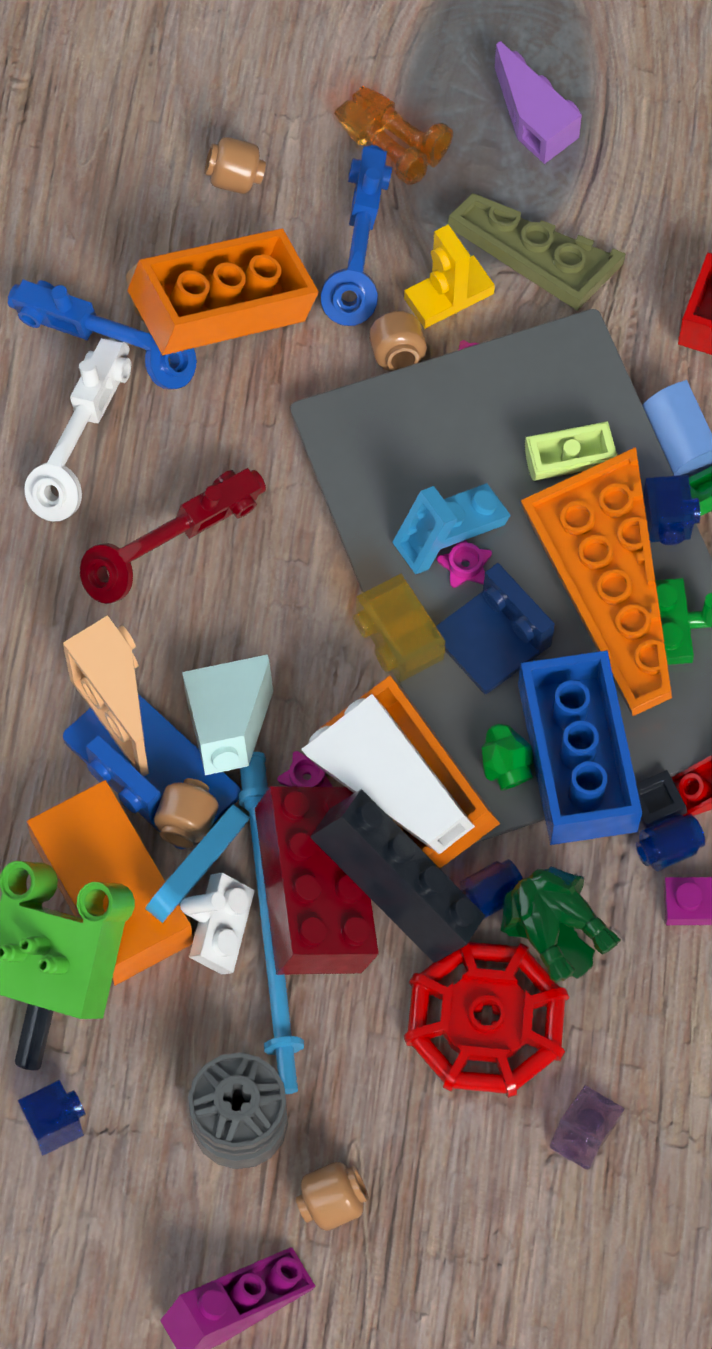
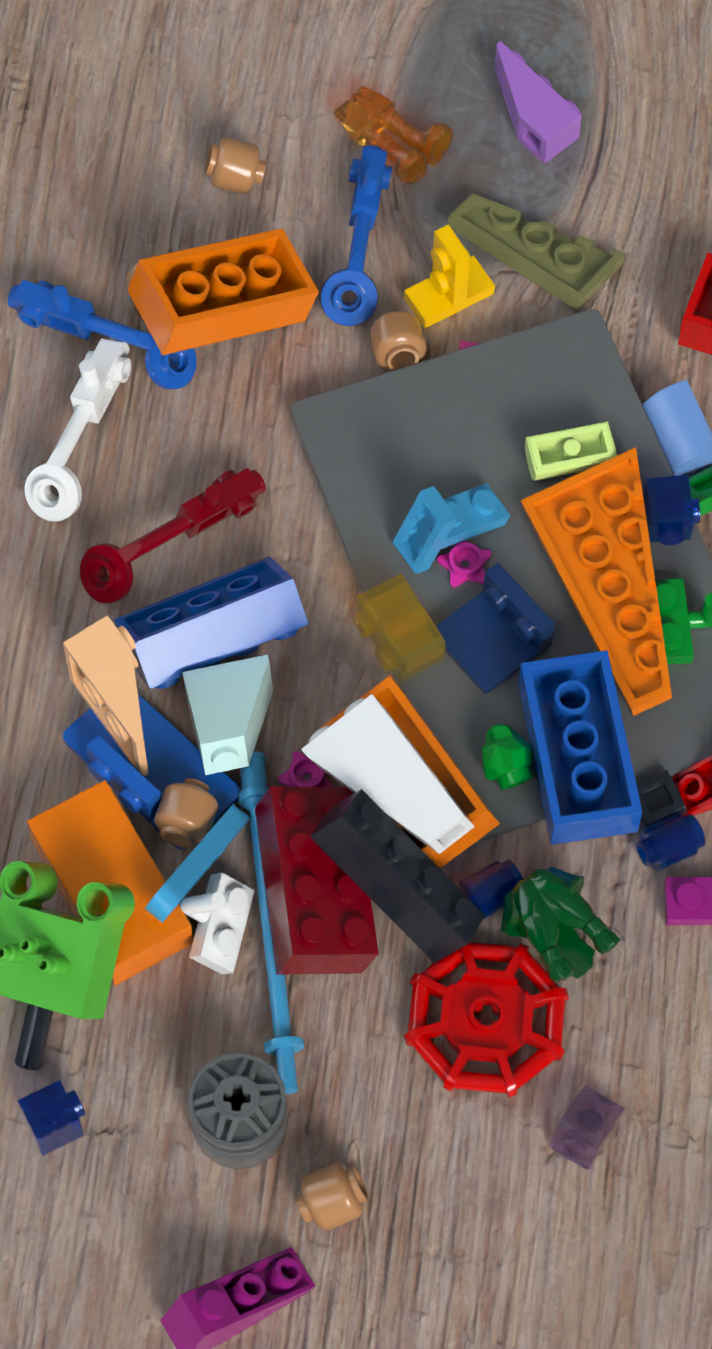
(214, 622): none -> slope

